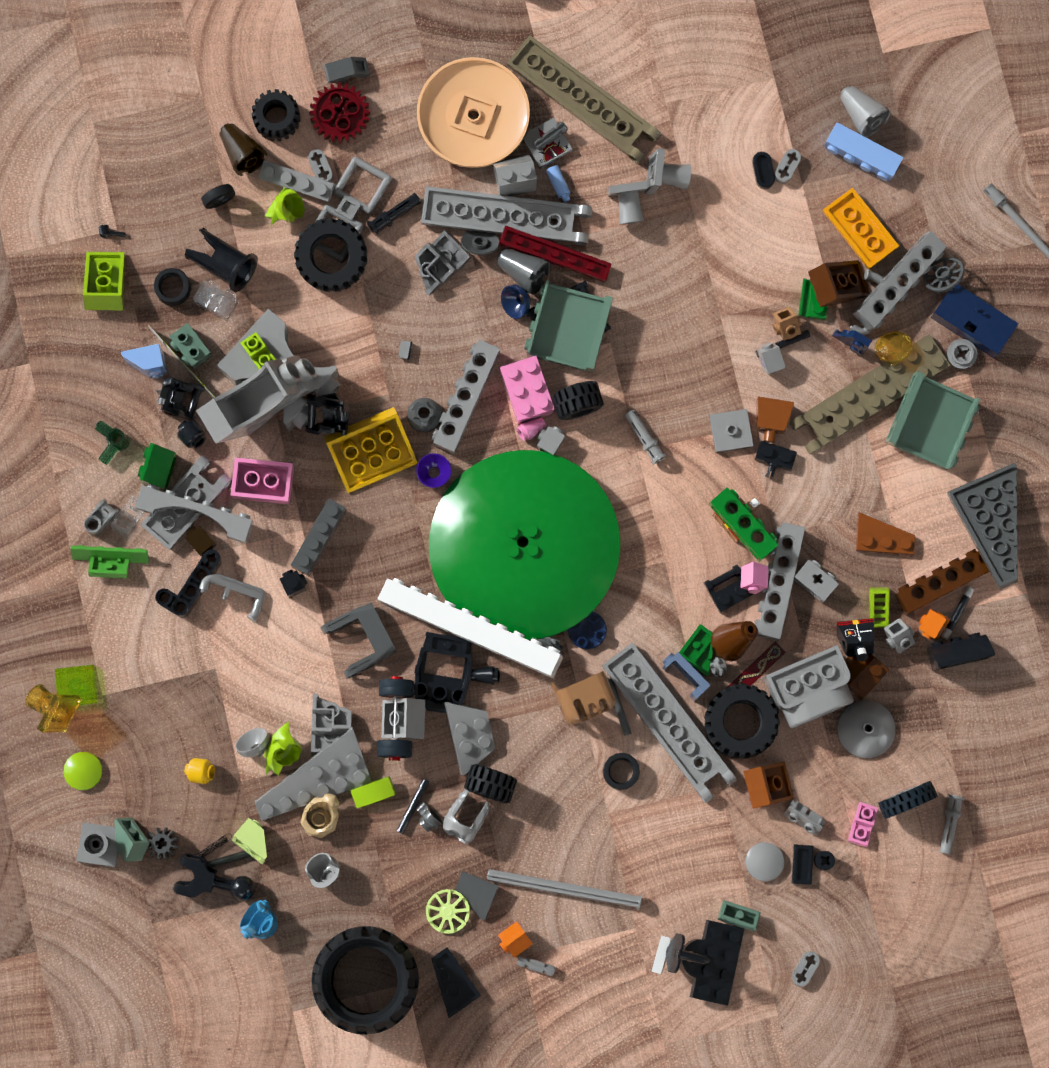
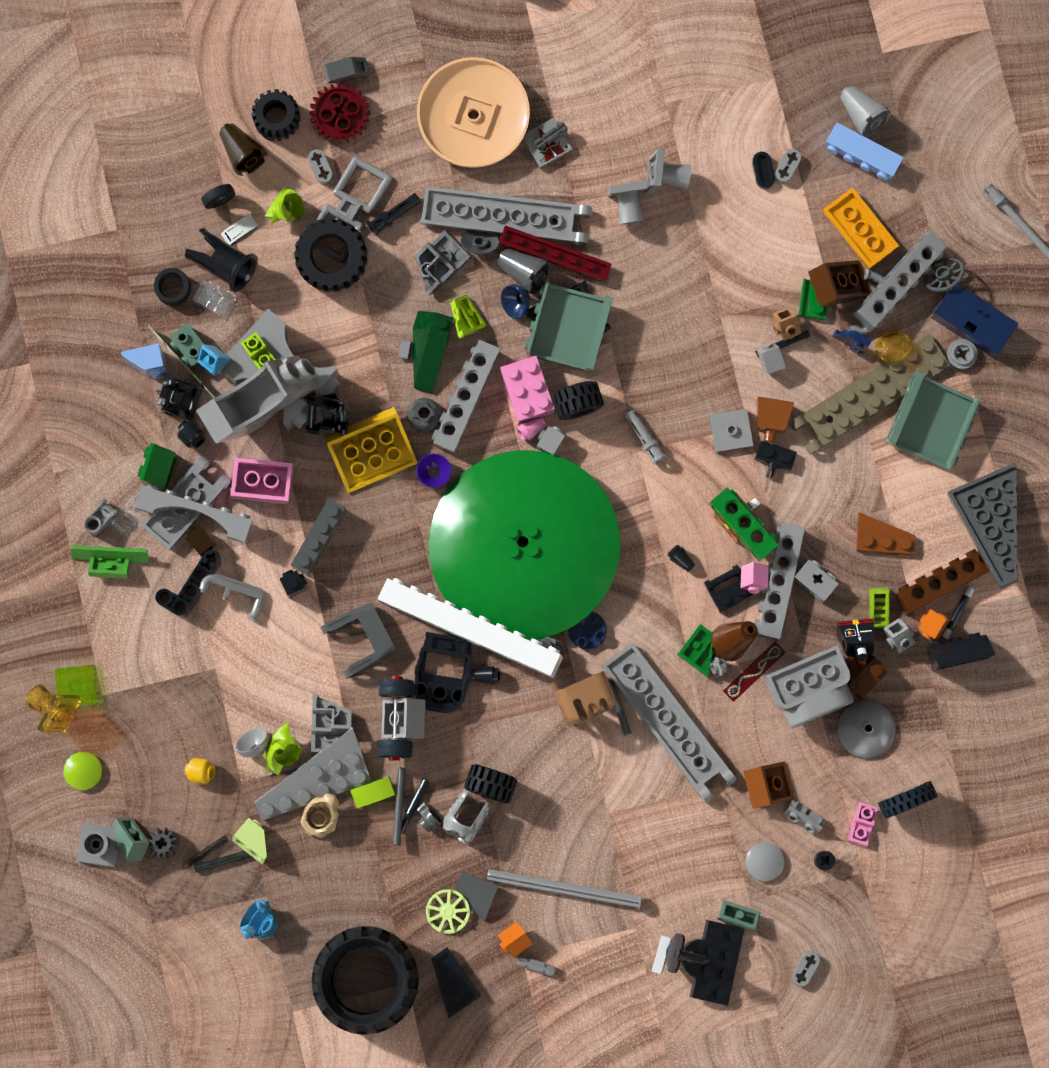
(104, 232): black hand -> none
(104, 281): lime slope -> none
(111, 435): clear green axle -> none
(205, 880): black piece -> none
(212, 359): none -> dark azure slope
(239, 229): none -> white sticker
(296, 181): light grey plate -> none
(322, 870): light grey helmet -> none
(399, 806): none -> dark grey bar
(430, 342): none -> dark green wedge
(466, 317): none -> lime wing
(470, 734): light grey wing -> none
(515, 175): light grey slope -> none
(558, 183): light blue cylinder -> none
(581, 97): dark tan hinge -> none
(606, 771): black tyre -> none
(681, 558): none -> black cone
(689, 672): sand blue panel -> none
(715, 721): black tyre -> none
(802, 864): black tile -> none
(947, 847): light grey pin -> none

